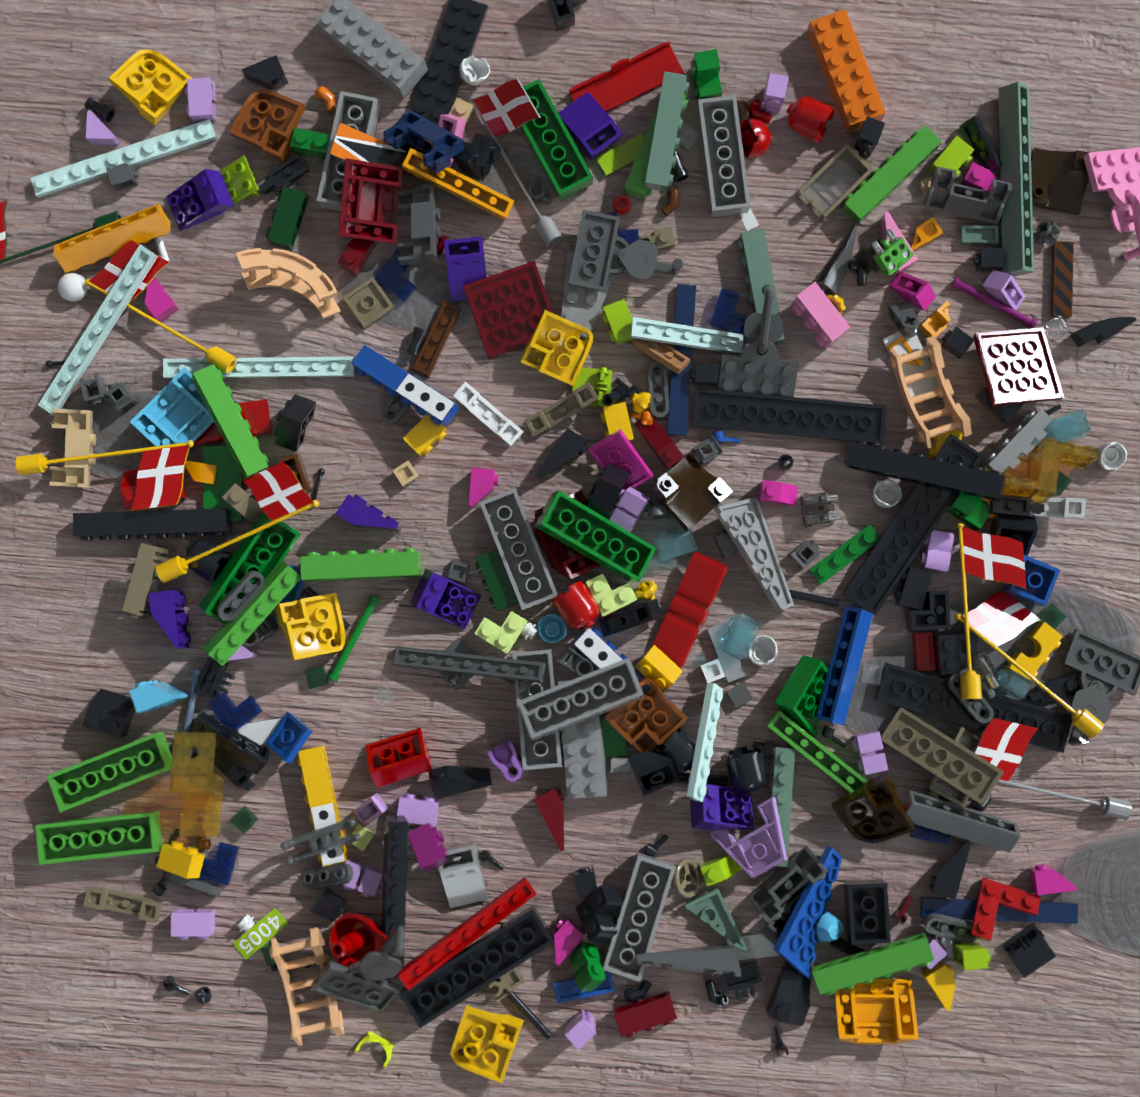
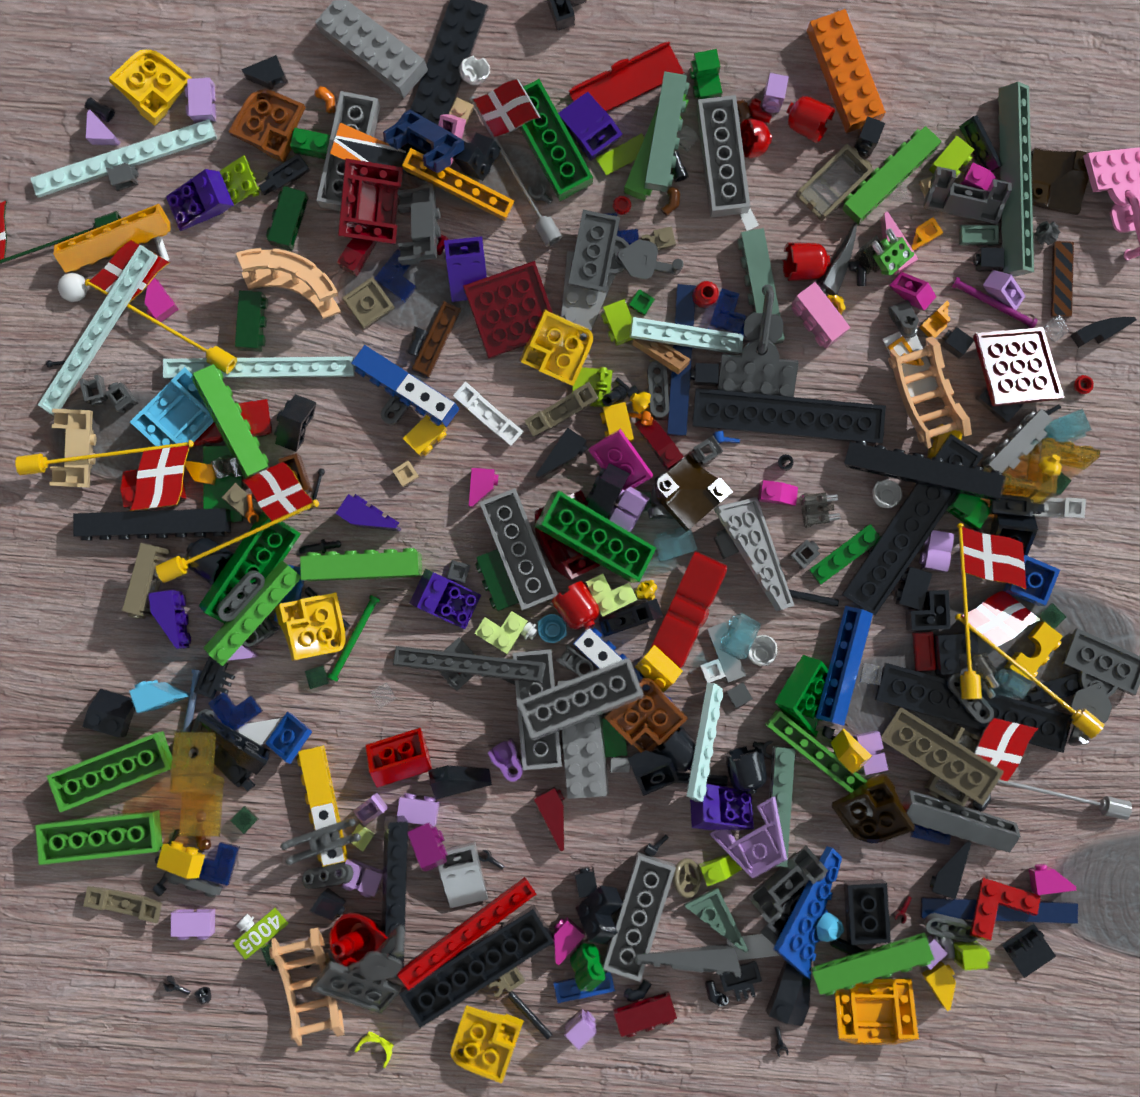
(226, 466): none -> clear smoke bracket
(251, 321): none -> dark green brick
(251, 511): none -> orange hand
(320, 546): none -> black piece
(641, 302): none -> green tile
(711, 294): none -> red head
(805, 261): none -> red cylinder
(850, 752): none -> yellow slope
(1050, 465): none -> yellow piece
(1088, 382): none -> red plate
(1112, 456): white hair -> none

